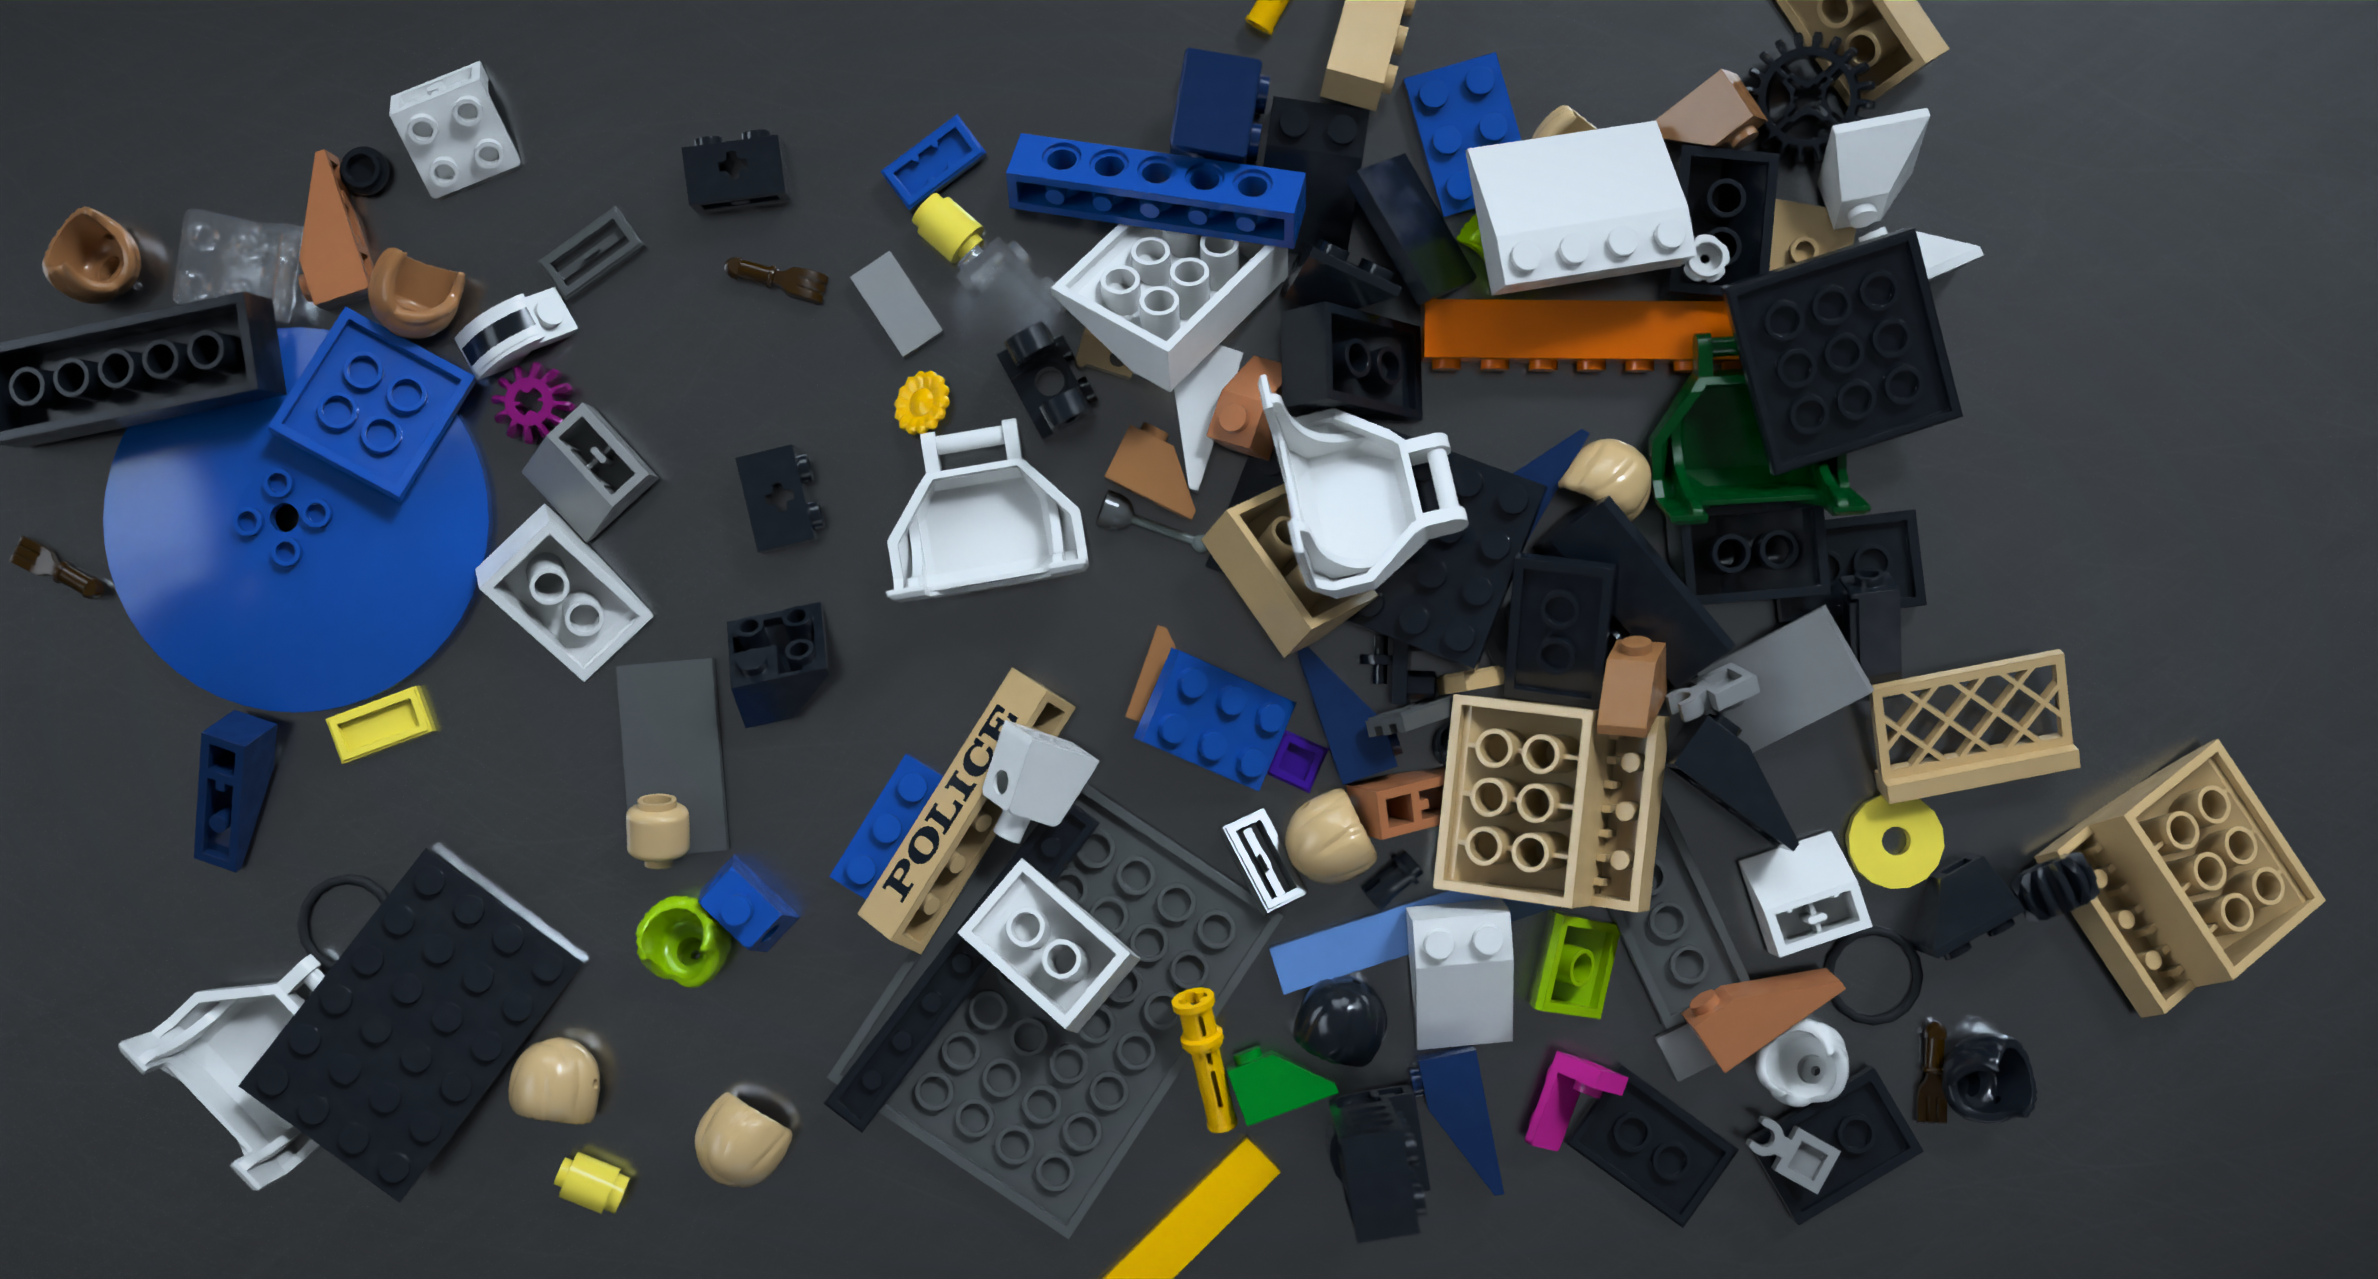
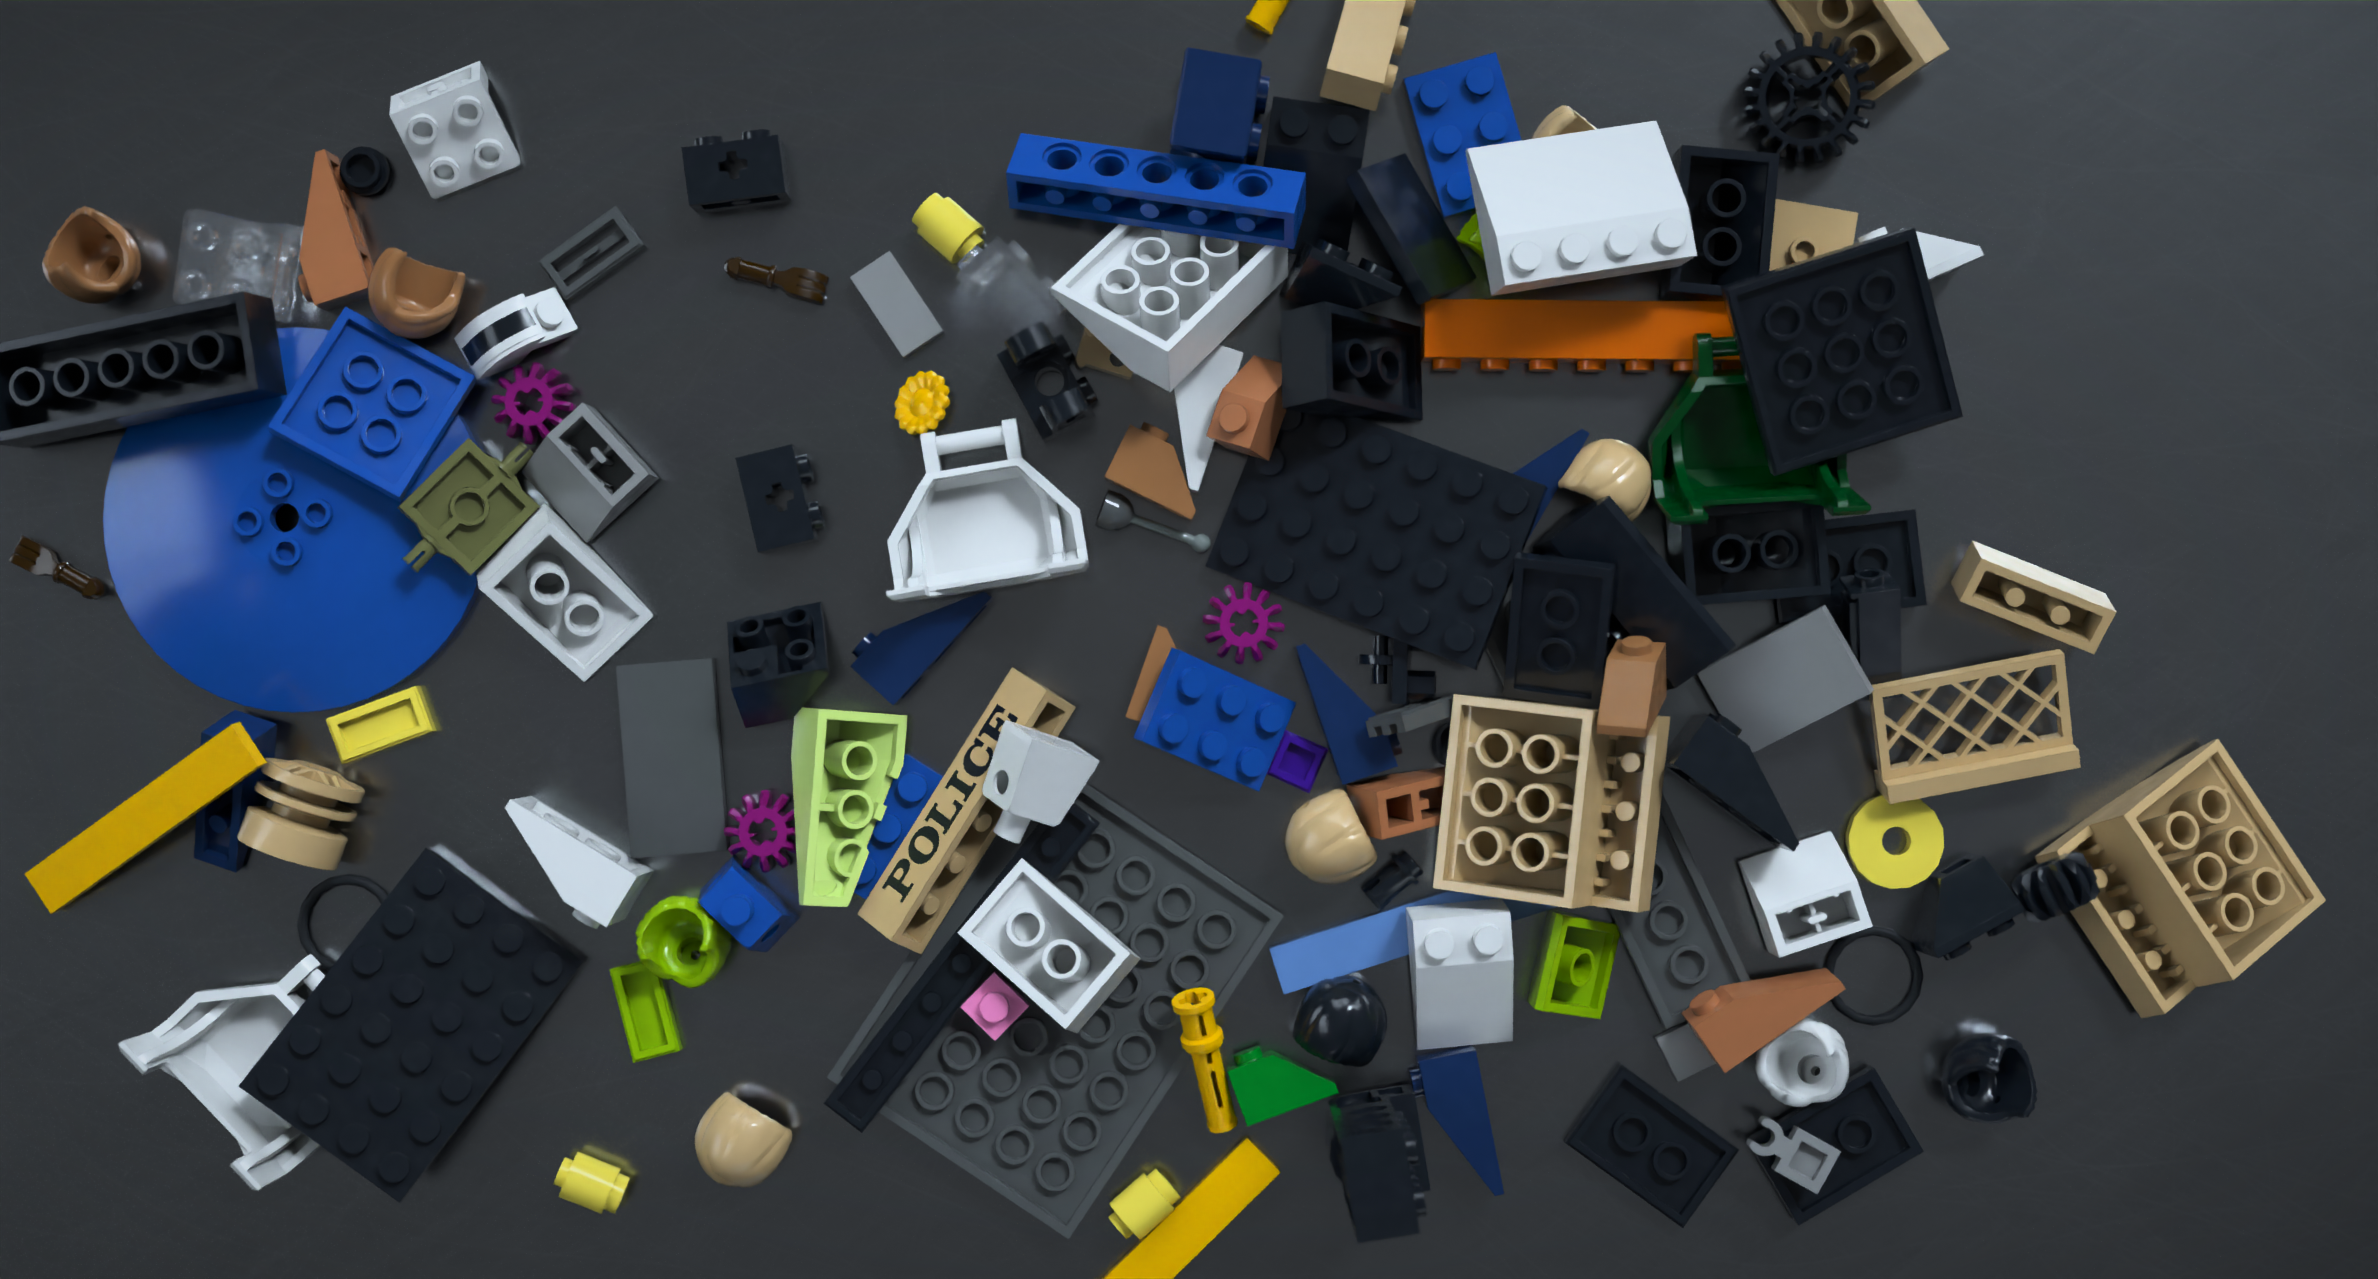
(145, 817): none -> yellow tile
(301, 813): none -> tan wheel
(468, 507): none -> olive plate
(555, 1082): tan piece -> none
(582, 866): none -> white slope
(645, 1012): none -> lime tile
(658, 830): tan head -> none
(748, 837): none -> magenta gear
(839, 790): none -> yellowish green wedge
(908, 651): none -> dark blue slope
(933, 163): blue plate -> none
(995, 1005): none -> bright pink plate
(1143, 1205): none -> light yellow brick
(1240, 607): none -> magenta gear
(1247, 869): tile -> none
(1259, 560): tan slope -> none
(1356, 495): white piece -> none
(1470, 680): tan tile -> none
(1563, 1084): dark pink bracket -> none
(1714, 115): medium nougat slope -> none
(1718, 258): white plate -> none
(1718, 689): light grey plate -> none
(1869, 166): white slope -> none
(1930, 1099): dark brown piece -> none
(2033, 597): none -> tan brick

